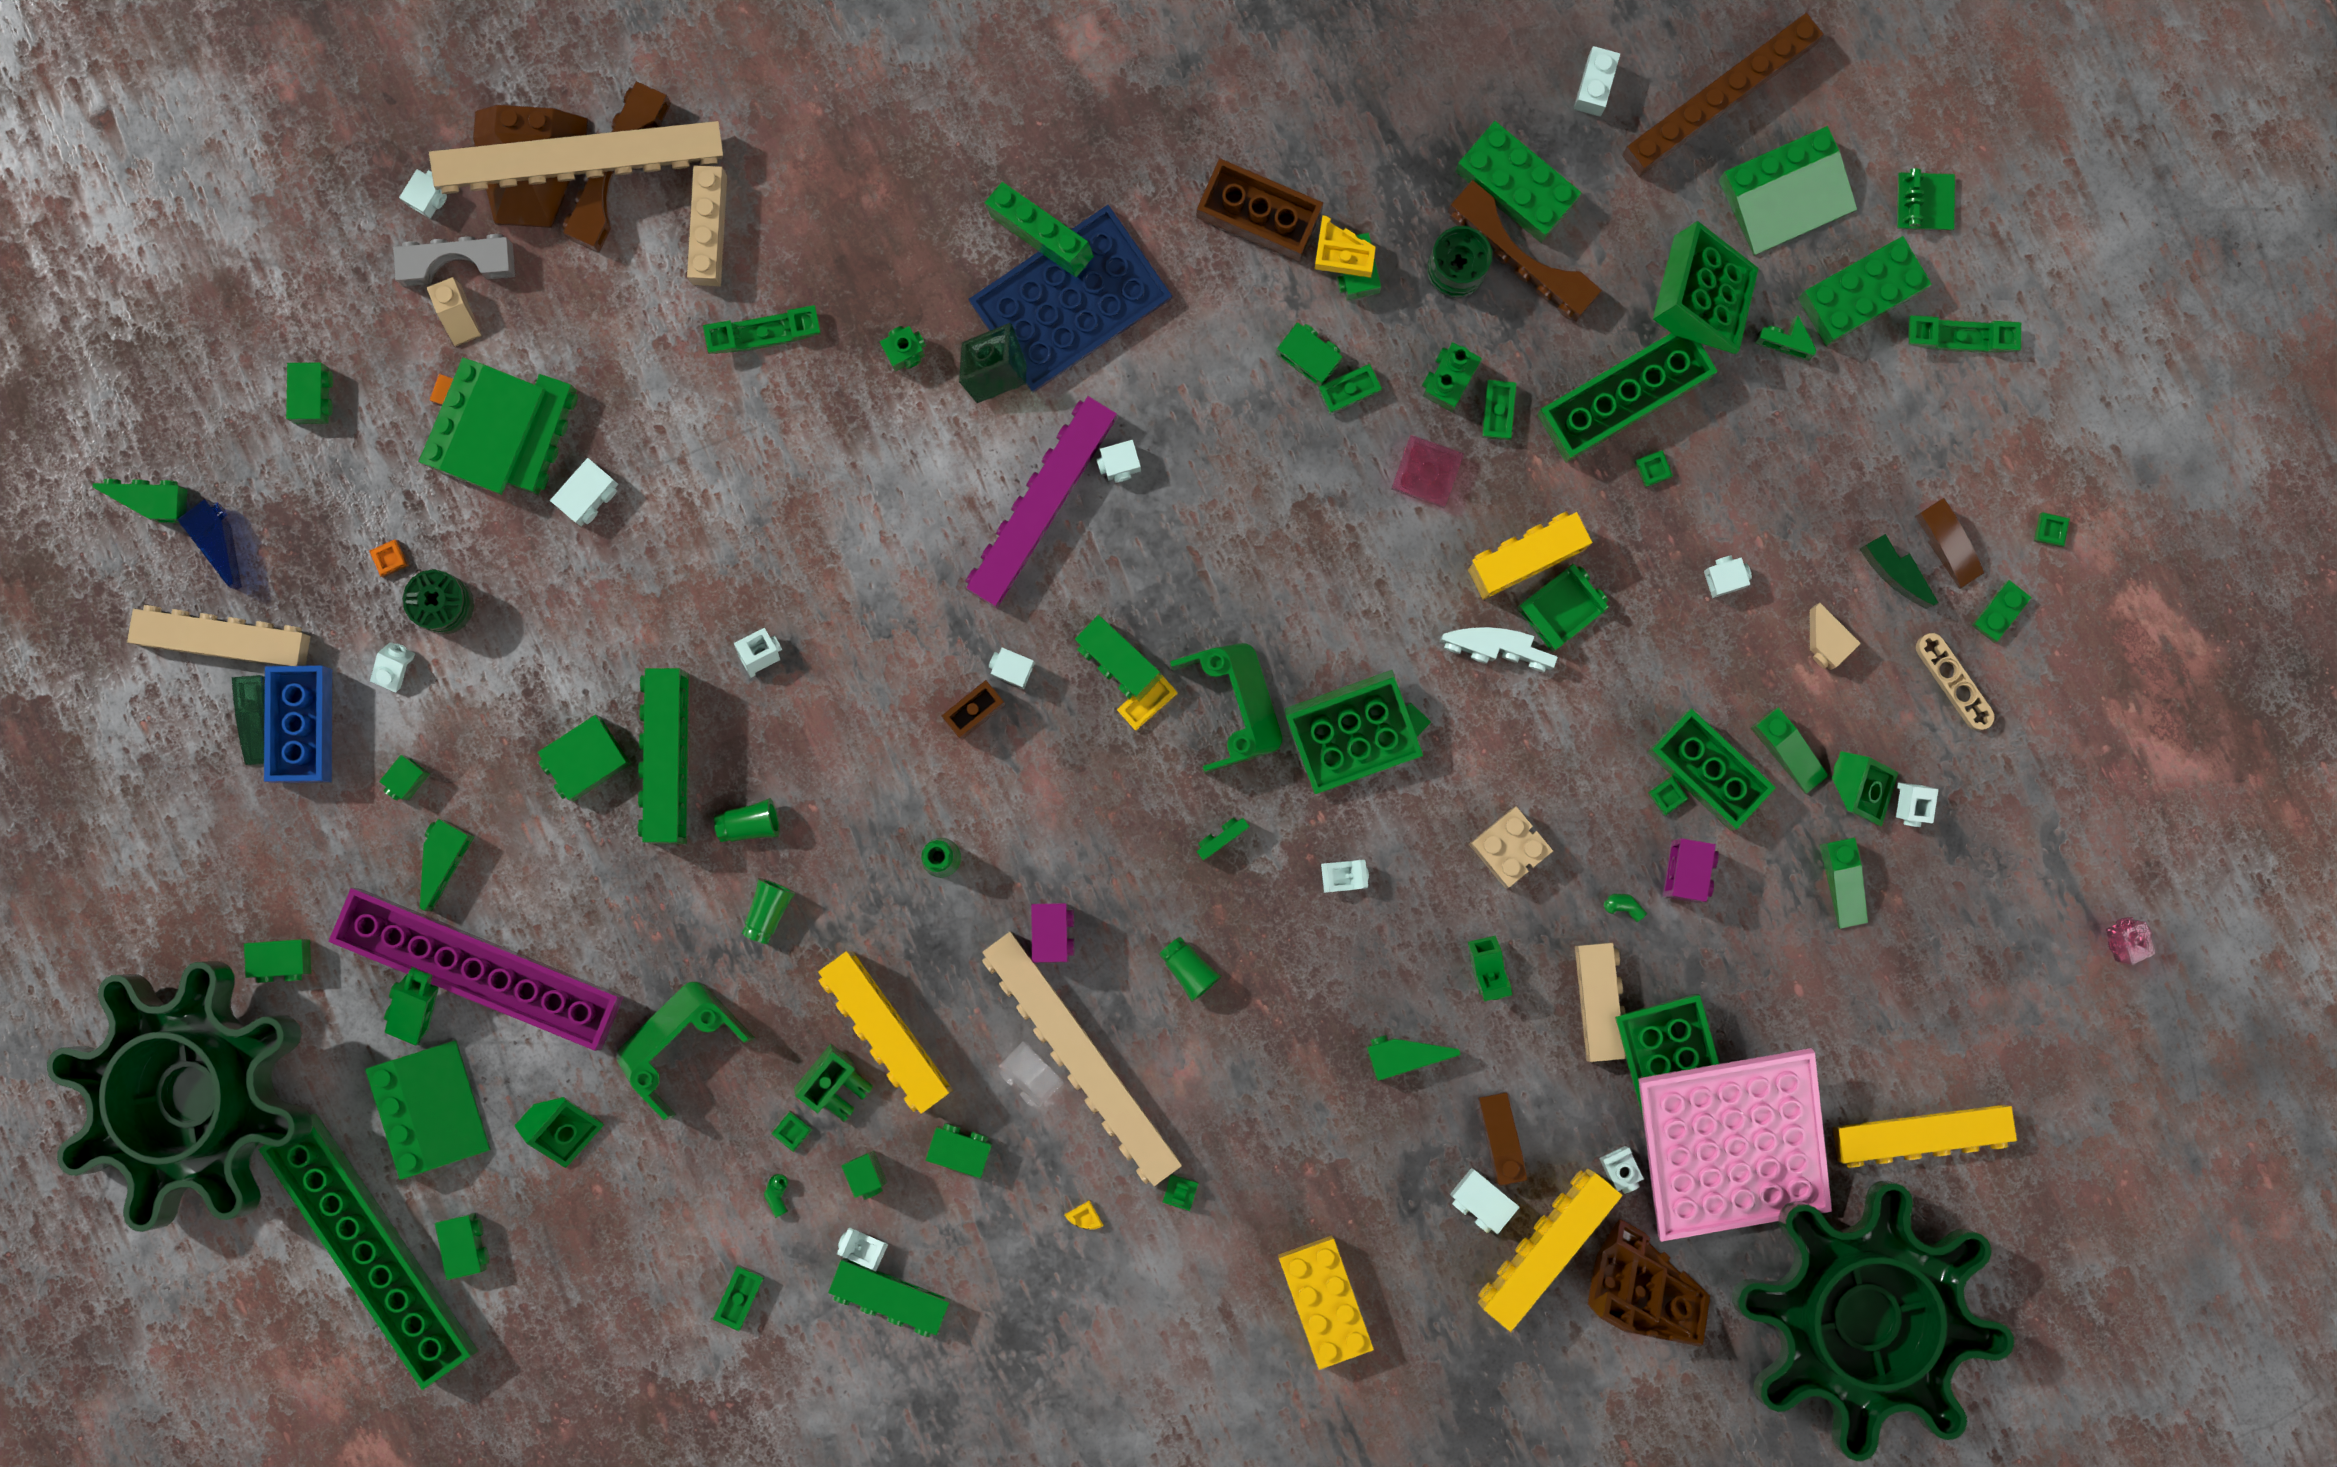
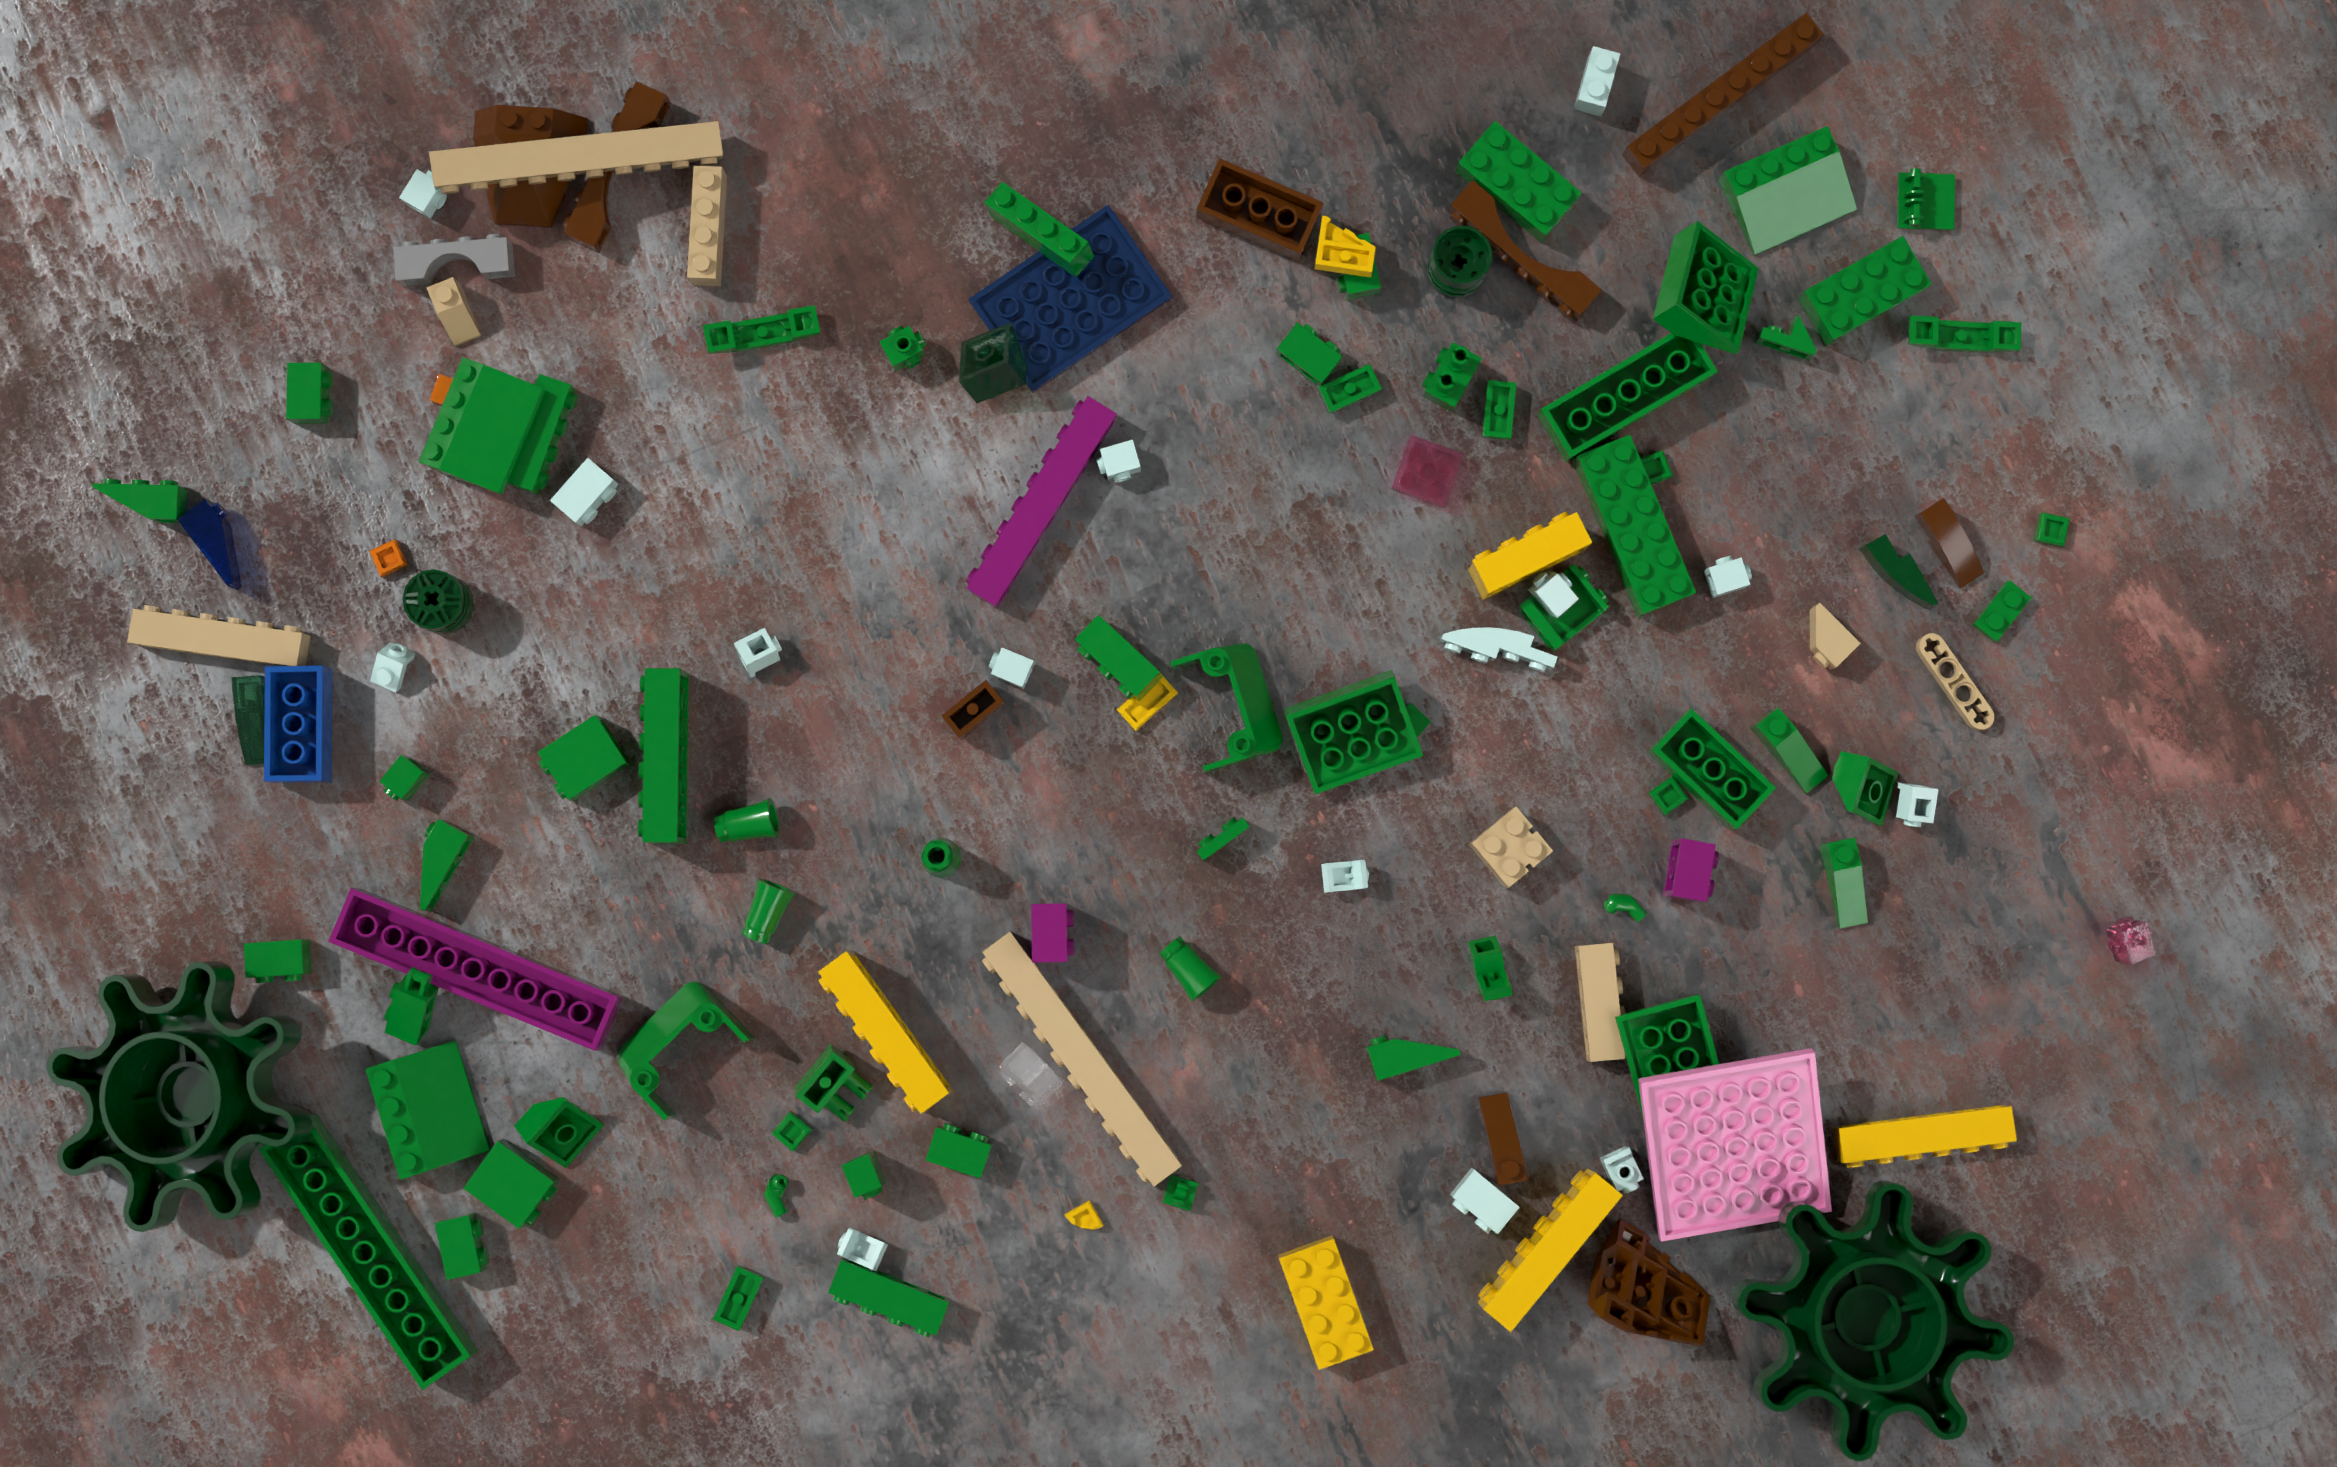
(512, 1184): none -> green brick
(1553, 592): none -> light aqua brick
(1634, 526): none -> green brick

